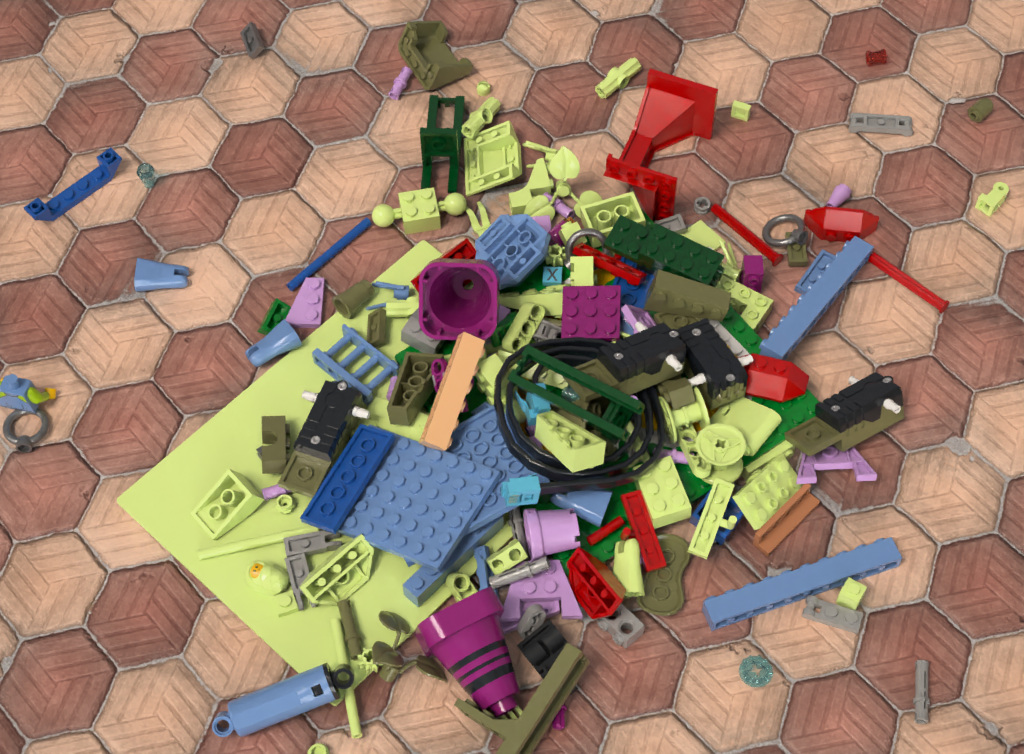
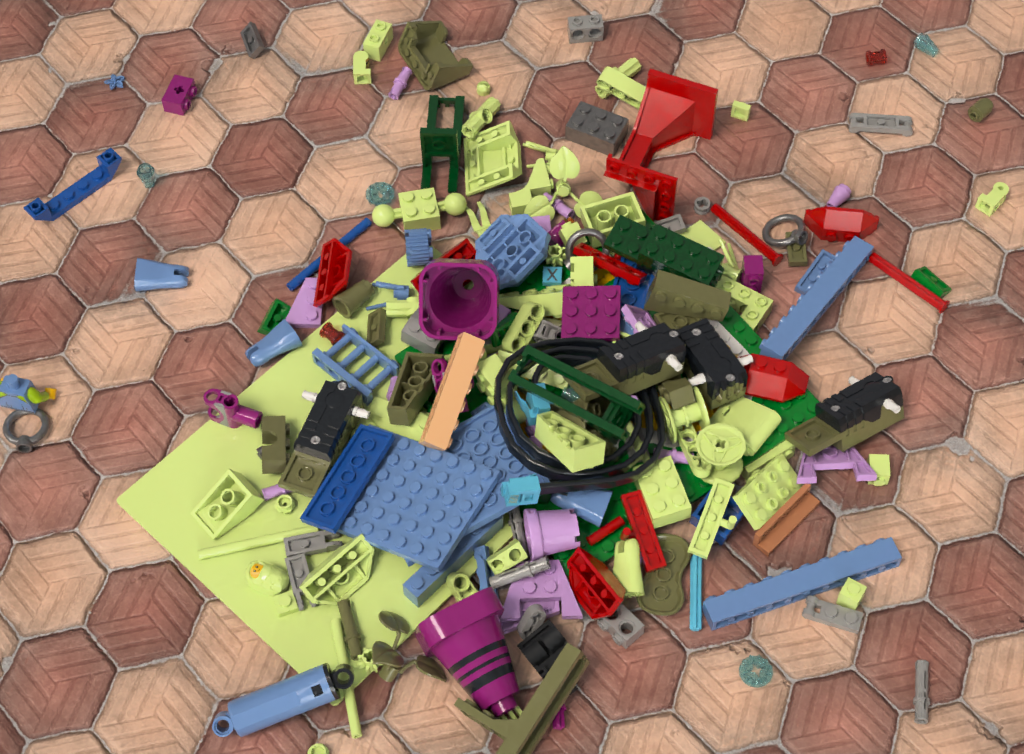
(115, 81): none -> medium blue plant
(179, 95): none -> magenta brick
(230, 411): none -> magenta connector
(331, 333): none -> clear red bush
(333, 271): none -> red wedge
(361, 73): none -> yellowish green leg
(378, 40): none -> yellowish green brick
(384, 188): none -> clear light blue gear
(417, 247): none -> medium blue brick
(585, 28): none -> light grey brick
(596, 128): none -> flat silver brick
(621, 86): none -> yellowish green beam
(695, 593): none -> medium azure axle
(881, 465): none -> yellowish green brick
(925, 44): none -> clear light blue cone
(931, 281): none -> green slope

